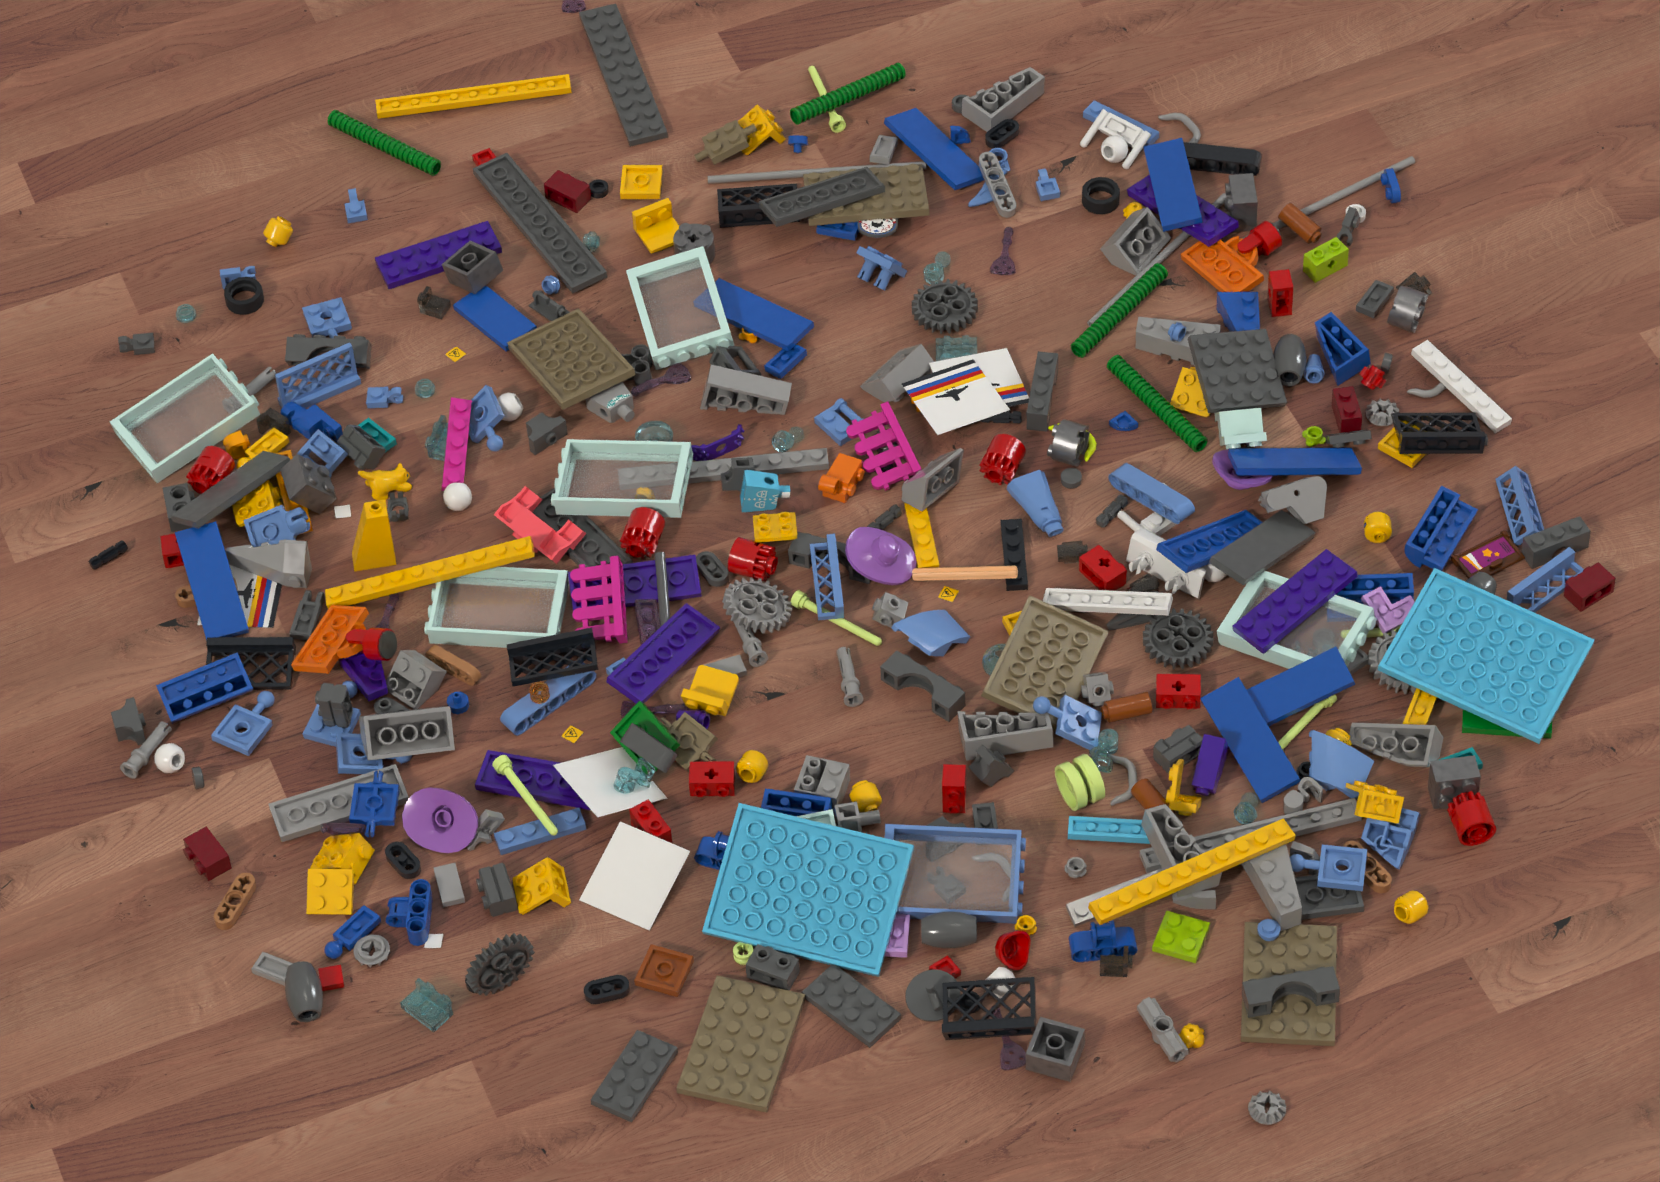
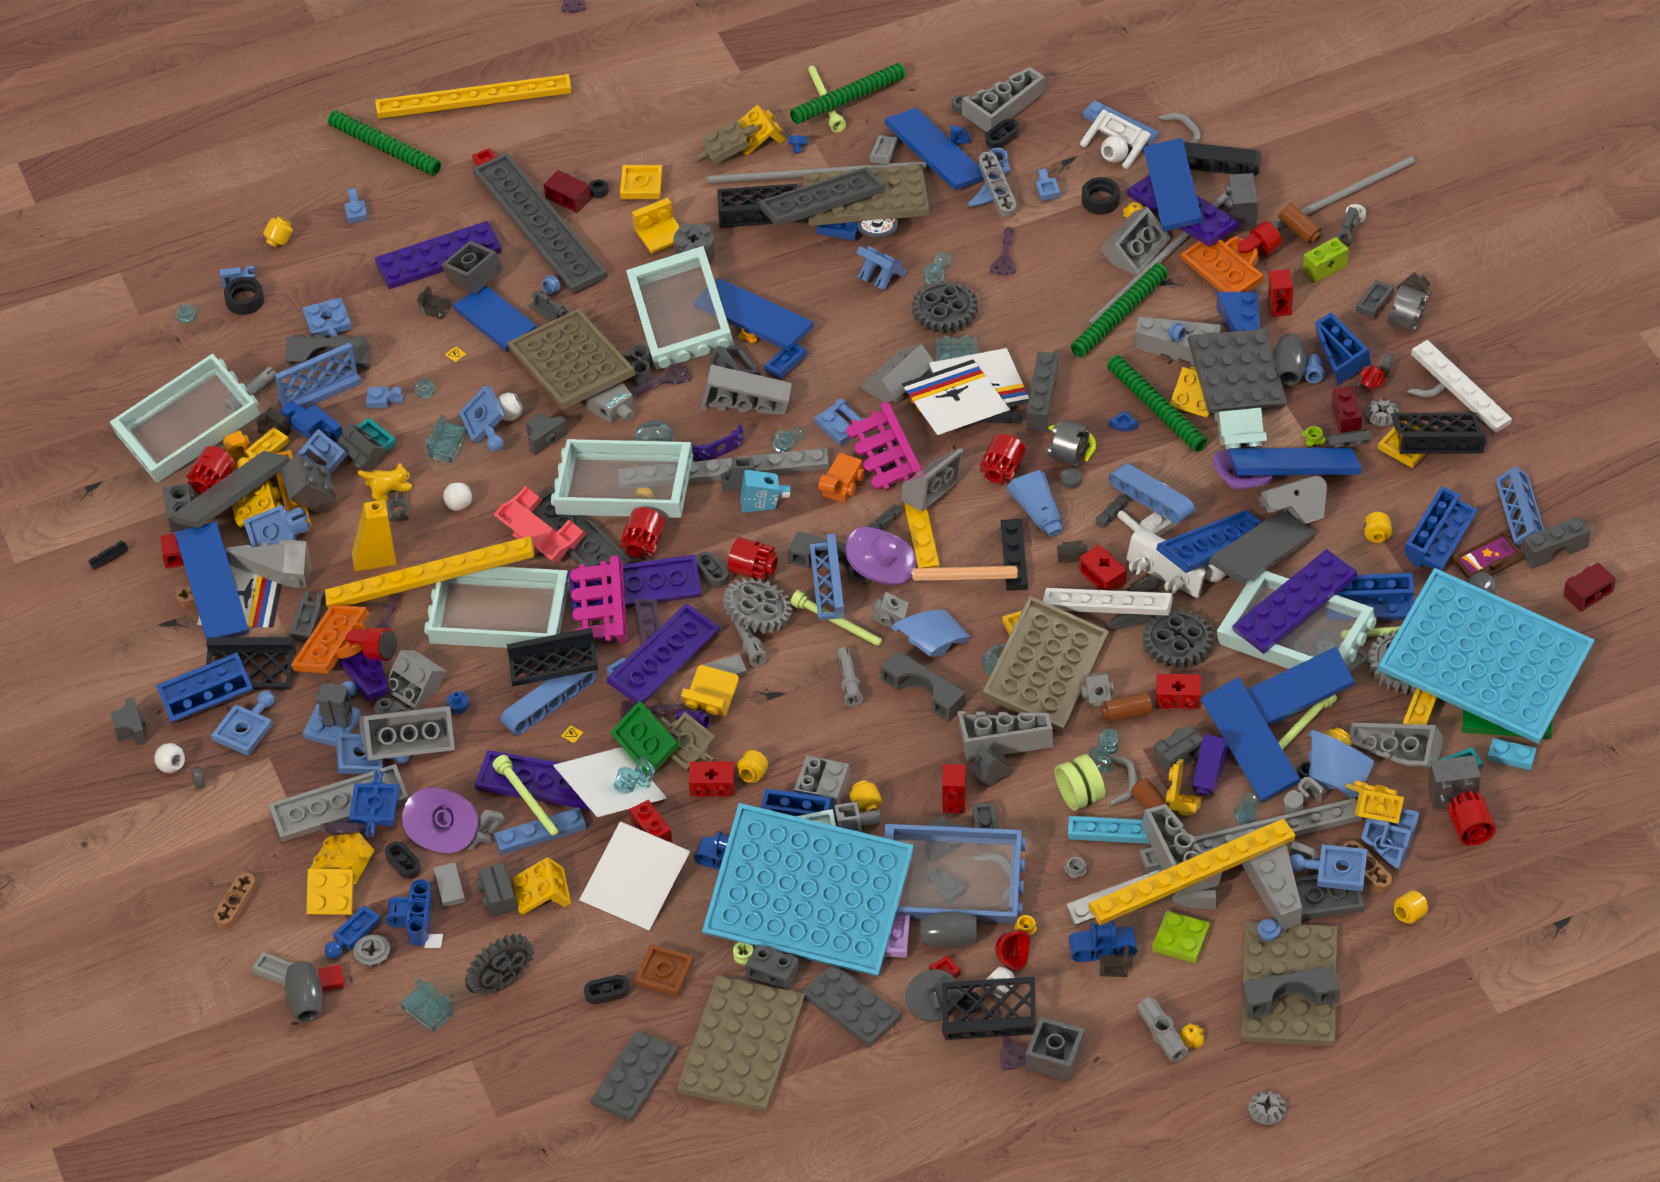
(139, 344): dark grey plate -> none
(140, 756): light grey pin -> none
(206, 853): dark red brick -> none
(342, 511): white sticker -> none
(453, 665): medium nougat beam -> none
(456, 442): dark pink plate -> none
(539, 698): clear orange bush -> none
(591, 241): clear light blue plate -> none
(623, 75): dark grey plate -> none
(649, 748): dark grey beam -> none
(662, 587): dark grey piece -> none
(775, 527): yellow bracket -> none
(948, 594): yellow sticker -> none
(1067, 724): medium blue plate -> none
(1387, 615): lavender plate -> none
(1392, 188): blue plate -> none
(1511, 754): none -> medium azure plate
(1540, 580): medium blue fence -> none

